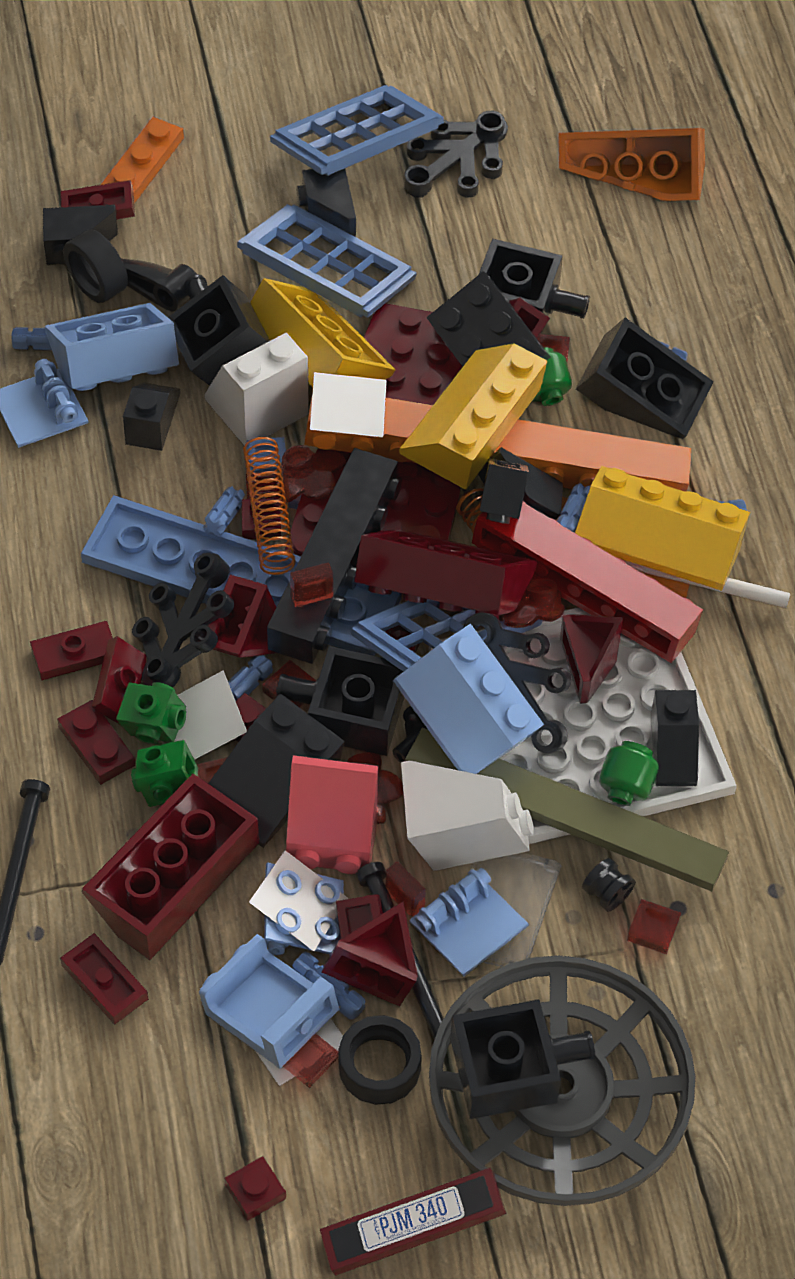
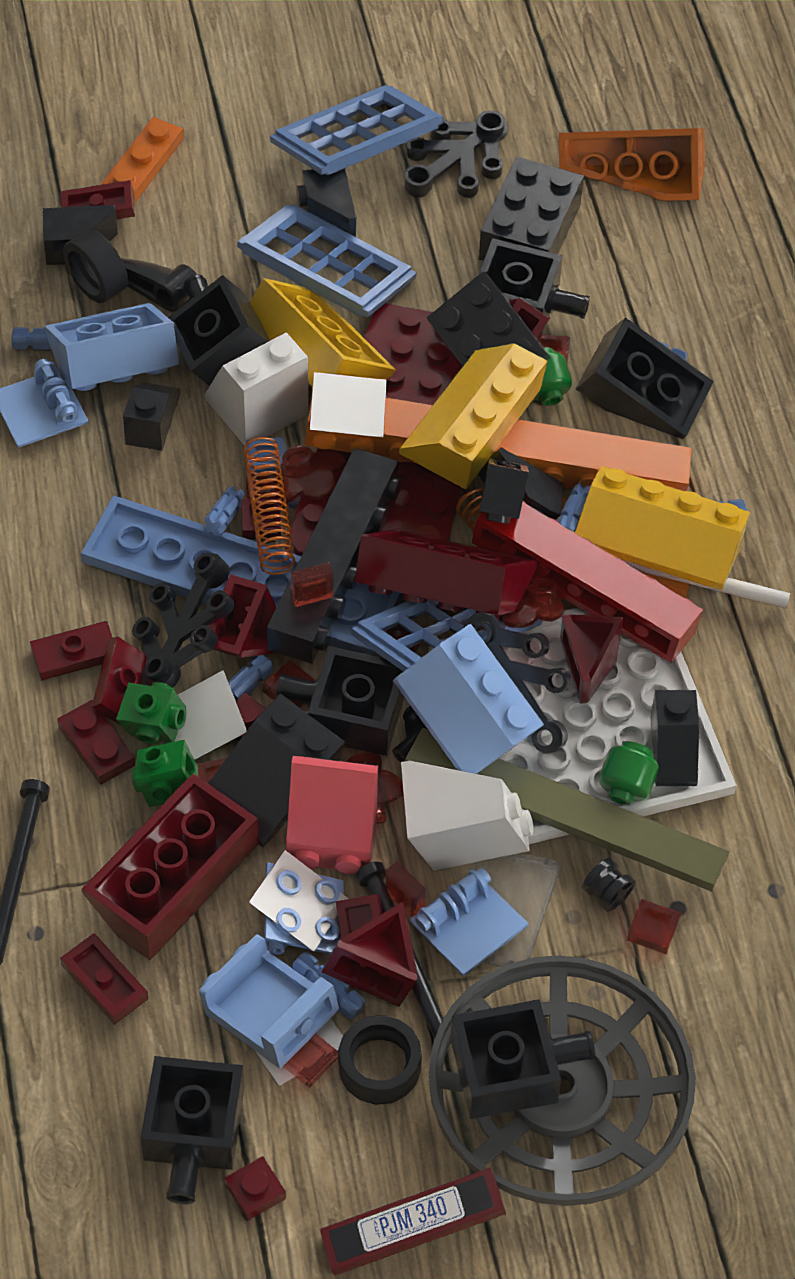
(192, 1119): none -> black brick
(533, 207): none -> black brick

